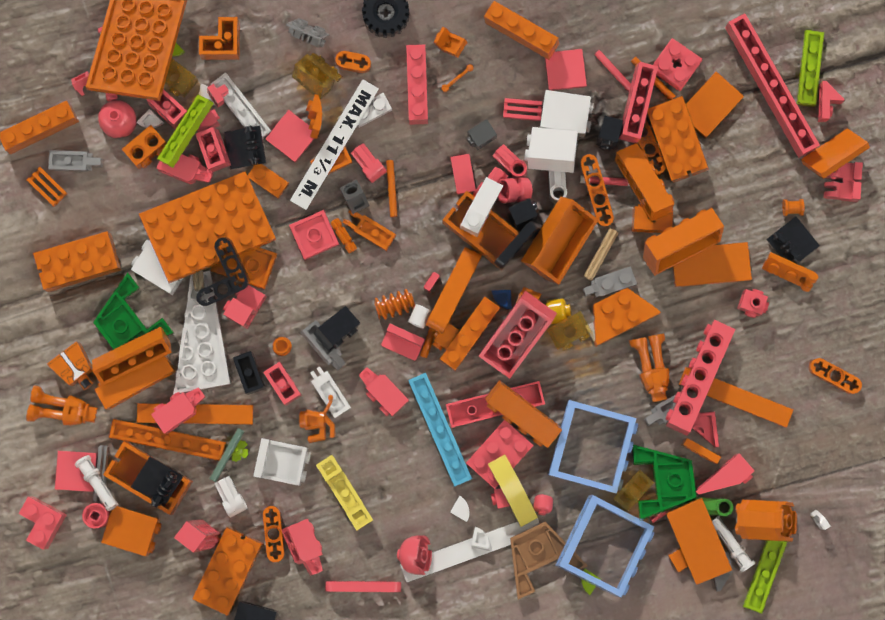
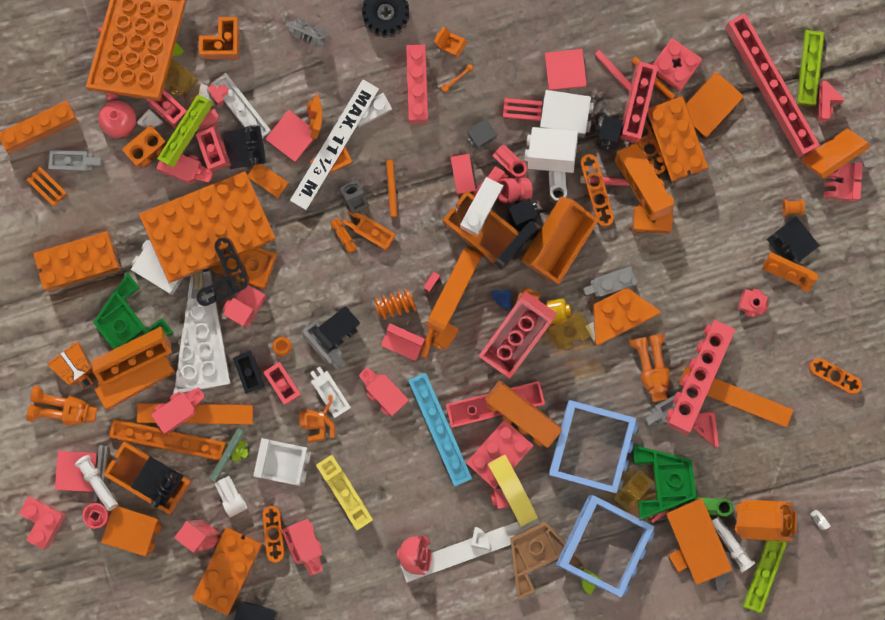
(79, 82): coral tile -> none
(314, 235): coral tile -> none
(315, 75): clear yellow brick -> none
(352, 66): orange beam -> none
(363, 586): coral beam -> none
(370, 166): coral piece -> none
(419, 316): white piece -> none
(461, 509): white tile -> none
(469, 333): orange brick -> none
(521, 30): orange brick -> none
(543, 504): coral piece -> none
(600, 254): tan axle -> none
(682, 241): orange piece -> none
(701, 451): orange tile -> none
(715, 265): orange tile -> none
(730, 474): coral slope -> none

